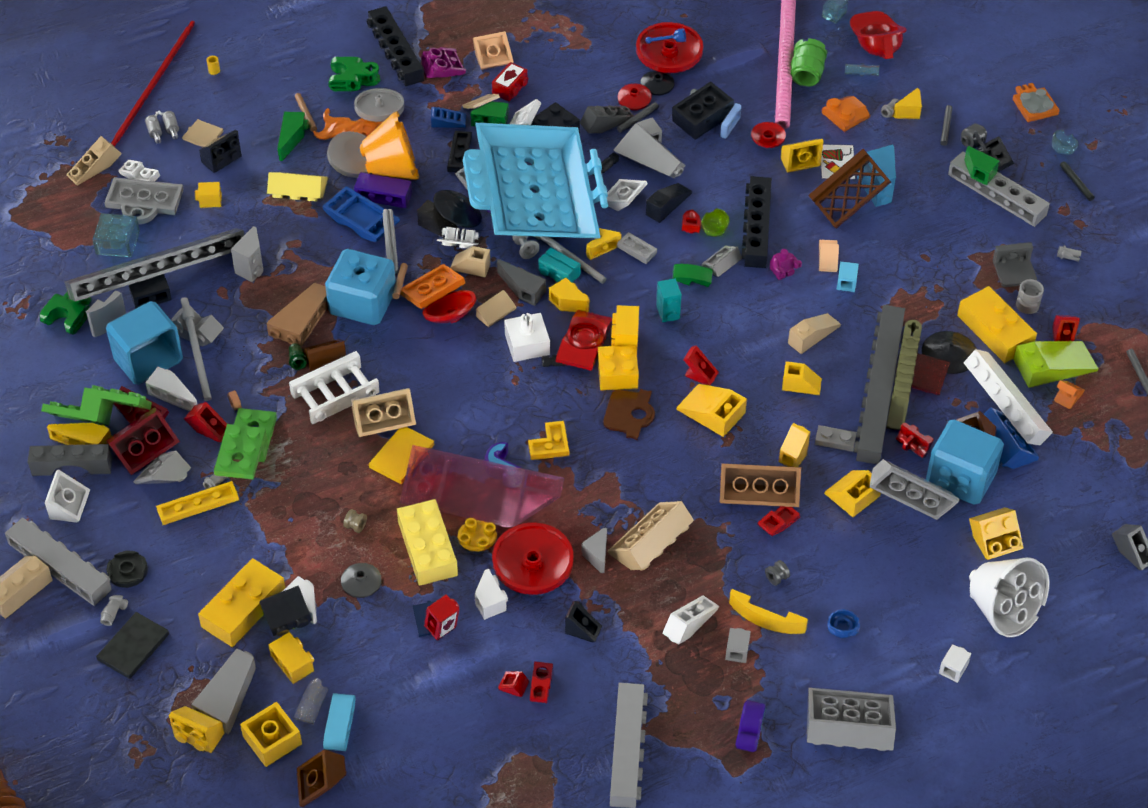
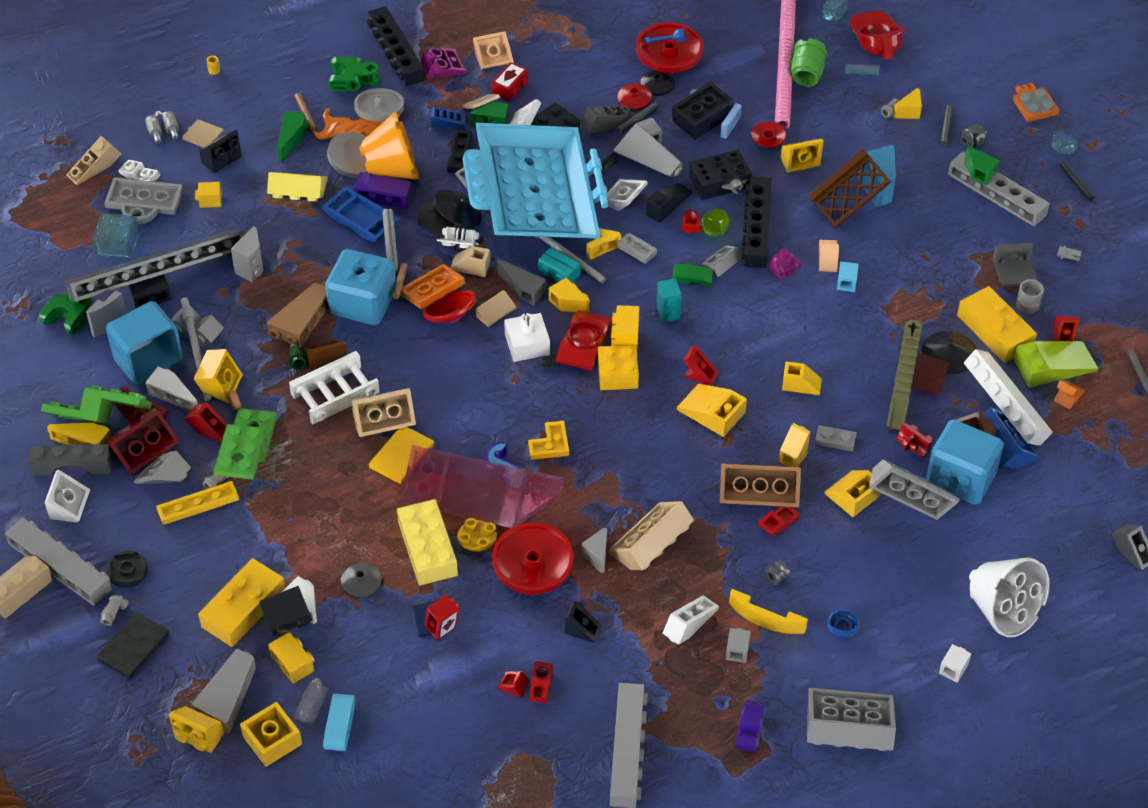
(153, 82): red piece -> none
(218, 374): none -> yellow slope
(319, 775): reddish brown slope -> none
(355, 521): dark tan wheel -> none
(489, 597): white slope -> none
(528, 248): light grey piece -> none
(620, 409): reddish brown piece -> none
(719, 174): none -> black piece
(811, 331): tan slope -> none
(834, 158): sticker -> none
(845, 112): orange slope -> none
(880, 384): dark grey brick -> none
(995, 149): black bracket -> none
(997, 532): yellow slope -> none

